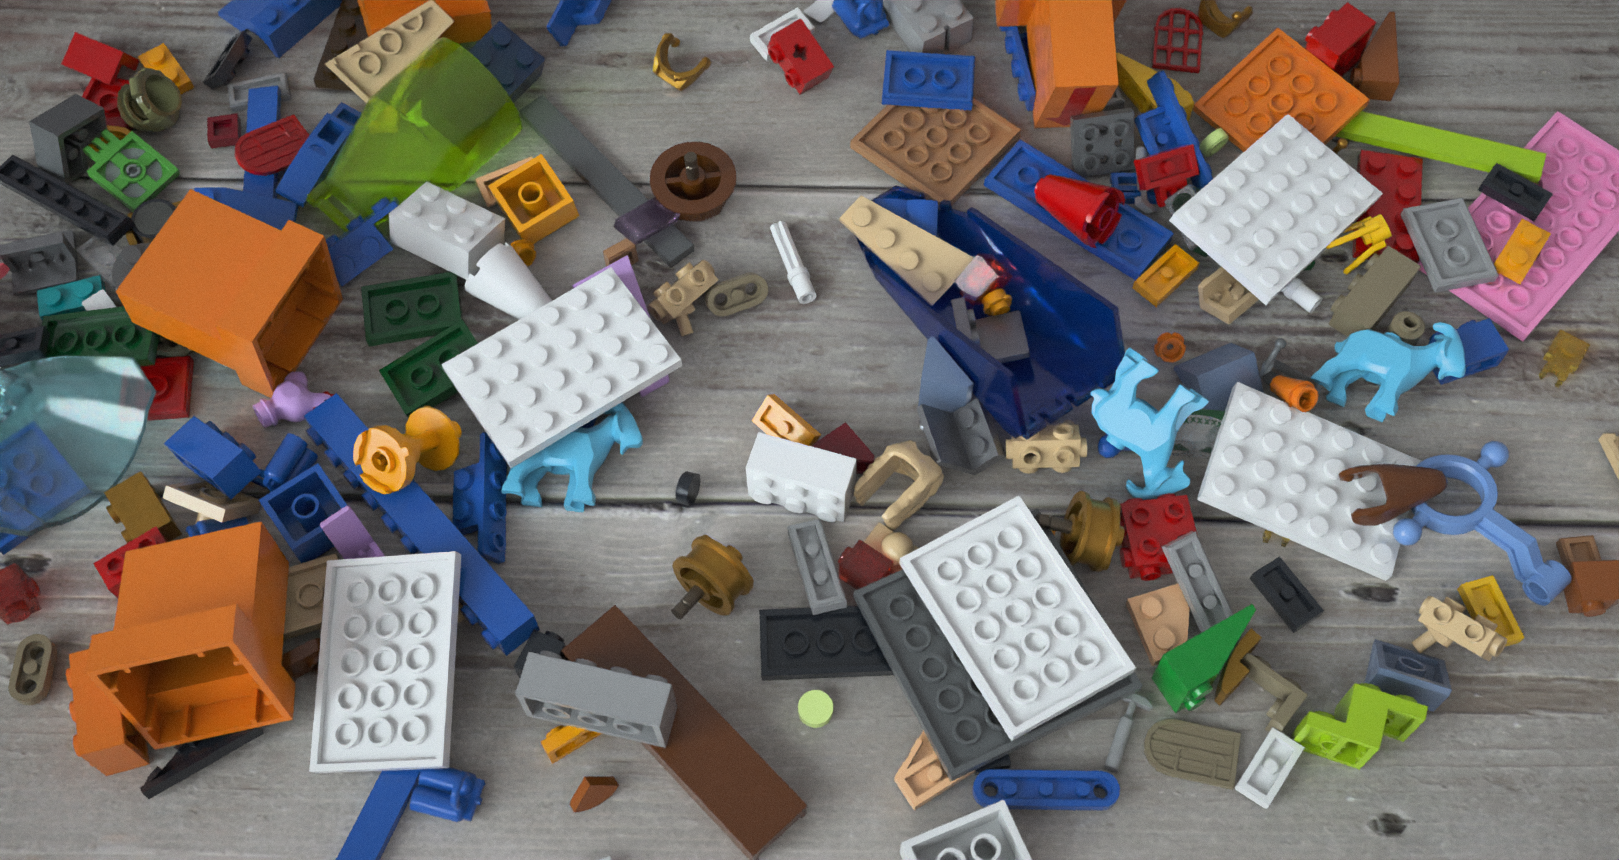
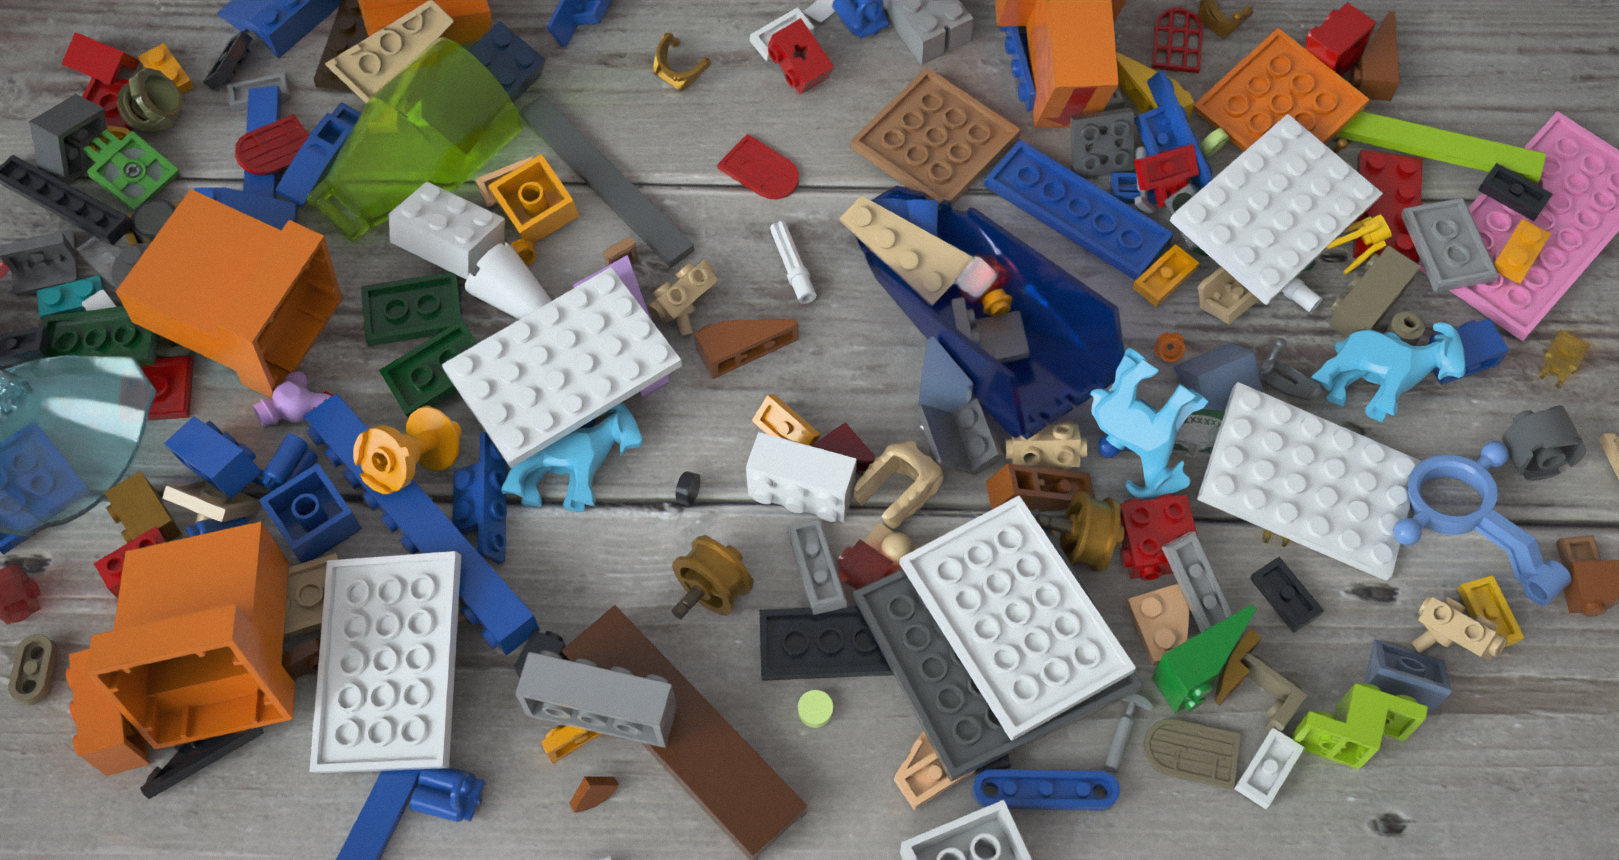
(223, 130): dark red plate -> none
(350, 535): lavender bracket -> none
(361, 244): blue bracket -> none
(645, 221): clear purple tile -> none
(693, 180): reddish brown piece -> none
(735, 295): dark tan plate -> none
(738, 342): none -> dark orange slope
(760, 169): none -> red window
(928, 80): blue tile -> none
(1037, 486): none -> dark orange slope
(1081, 206): red cone -> none
(1295, 392): orange cone -> none
(1403, 486): reddish brown animal -> none
(1543, 443): none -> dark grey brick

